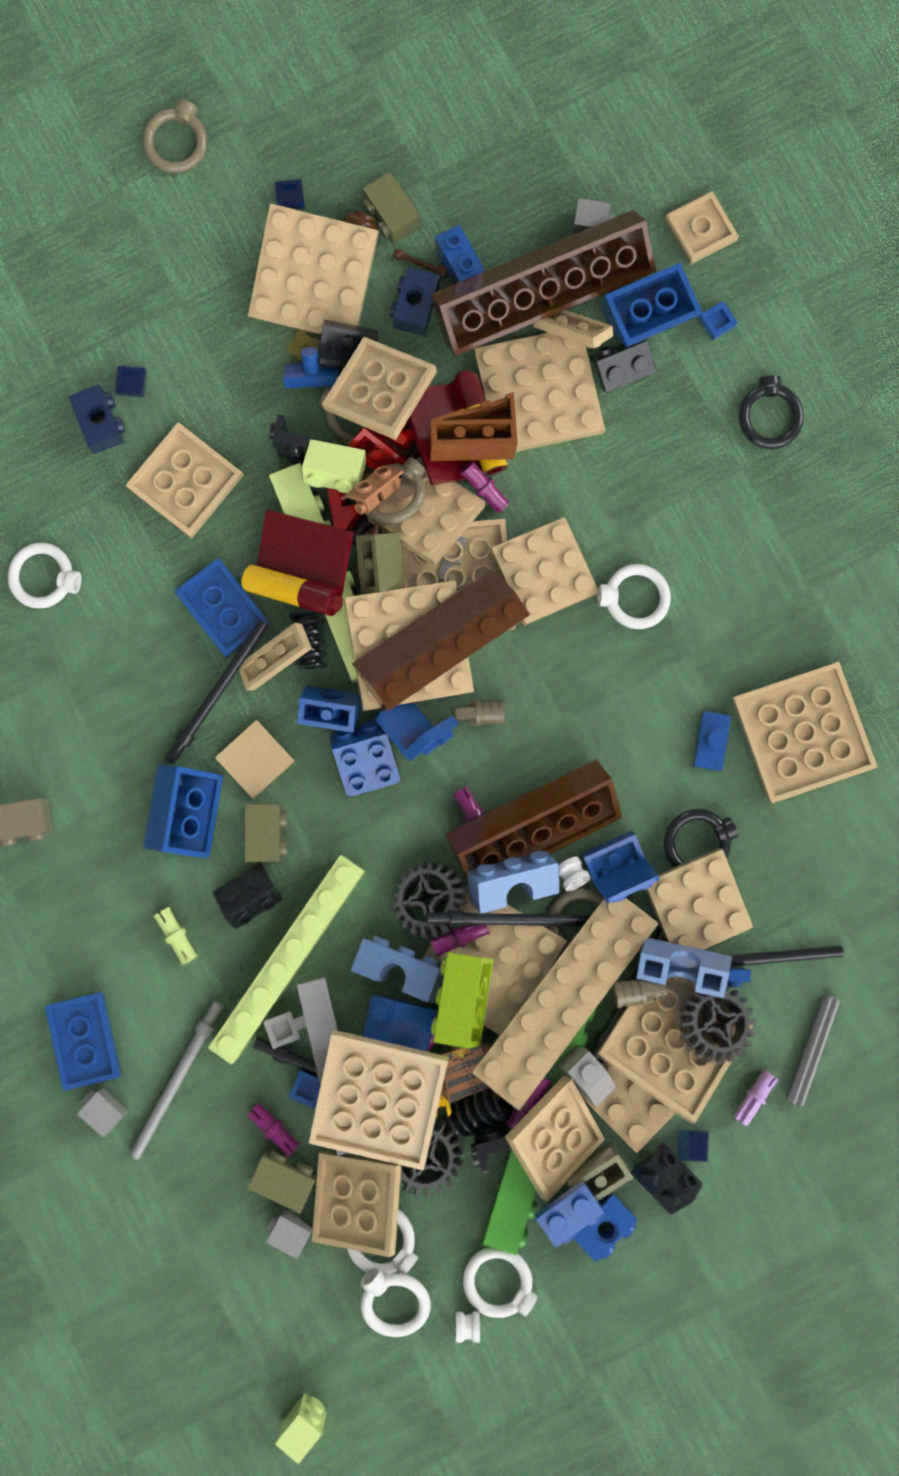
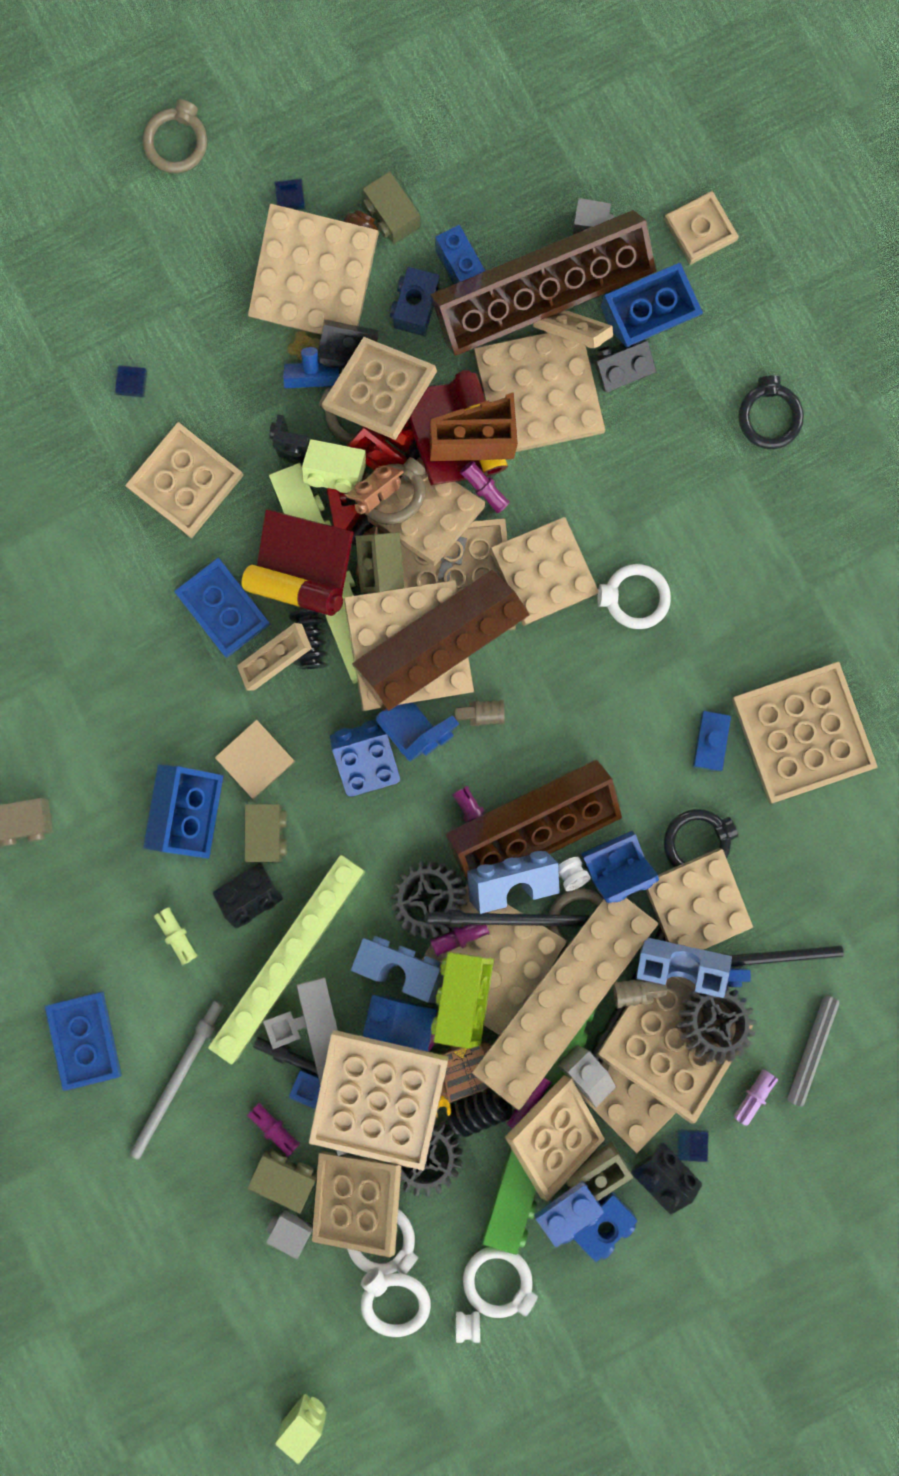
(67, 580): white piece -> none
(87, 406): dark blue brick -> none
(102, 1111): light grey brick -> none
(186, 736): black bar -> none
(329, 708): blue brick -> none
(440, 270): reddish brown hinge -> none
(488, 1142): black bracket -> none
(718, 320): blue plate -> none

